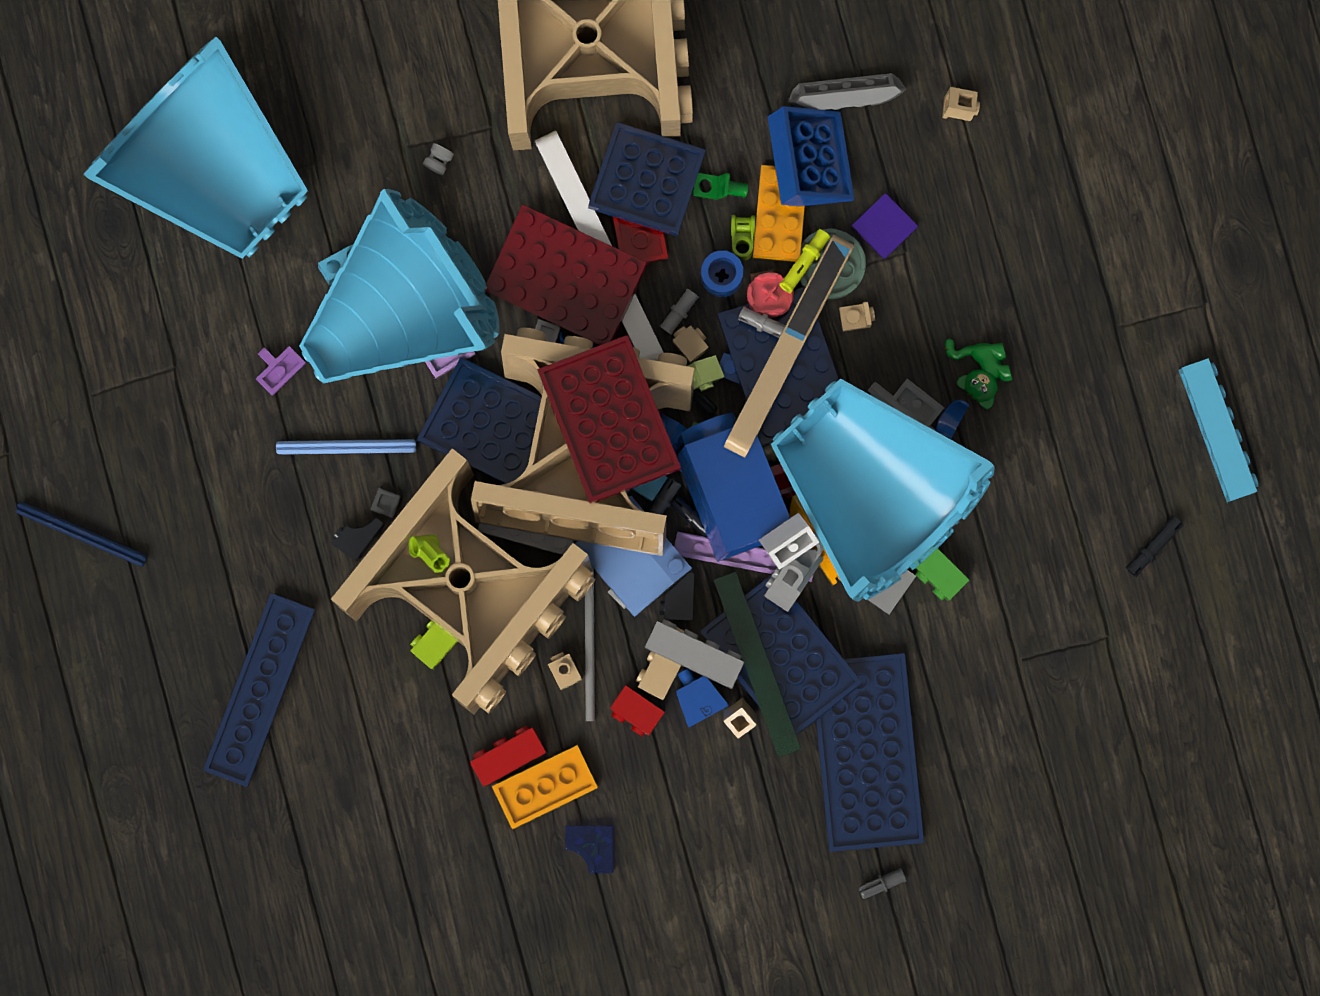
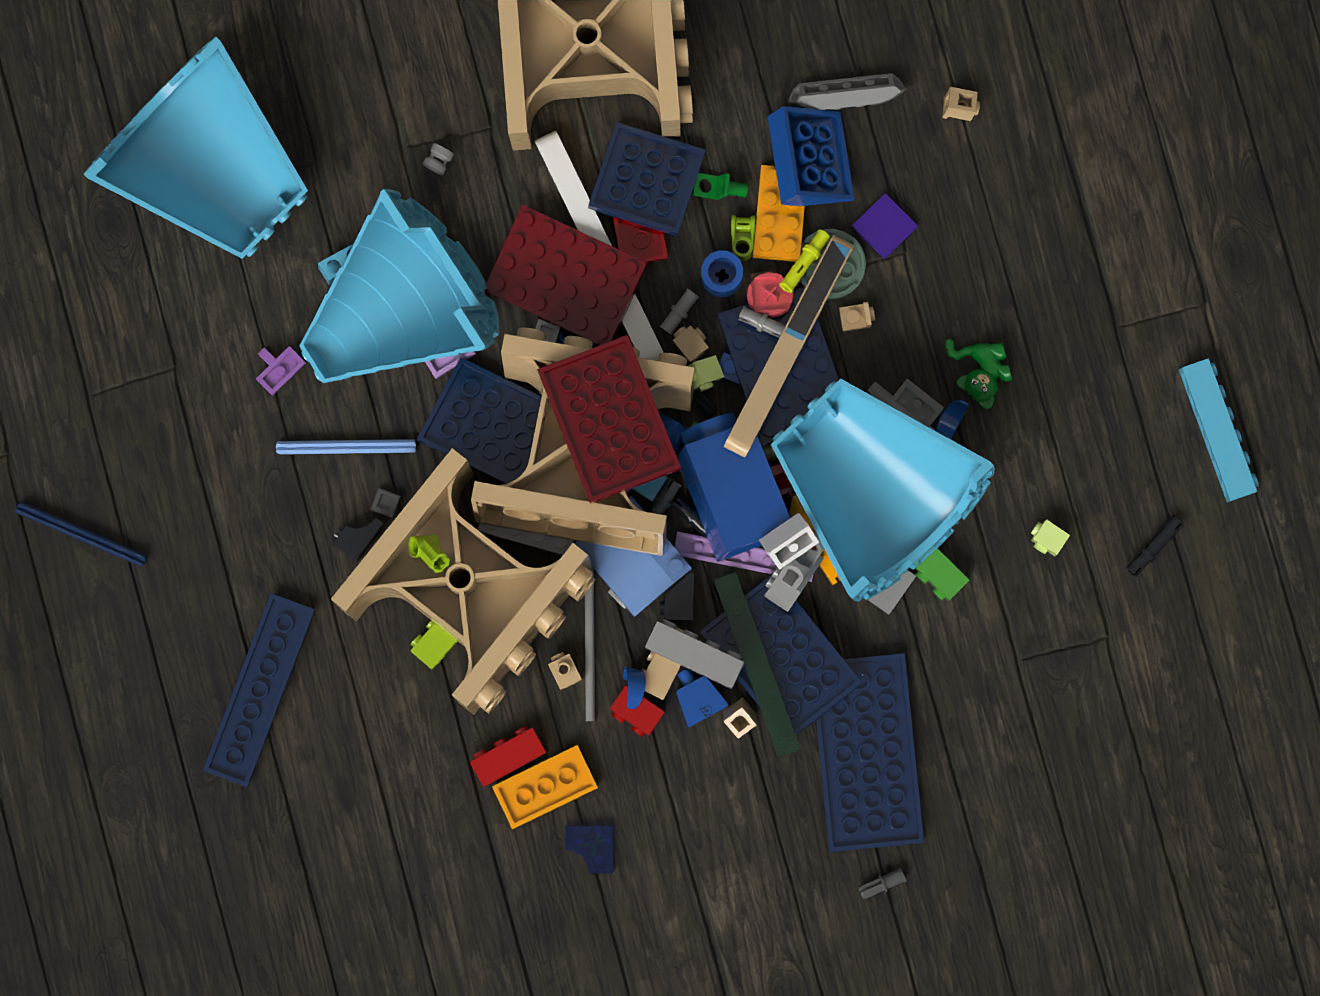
(636, 686): none -> blue helmet
(1048, 537): none -> yellowish green brick

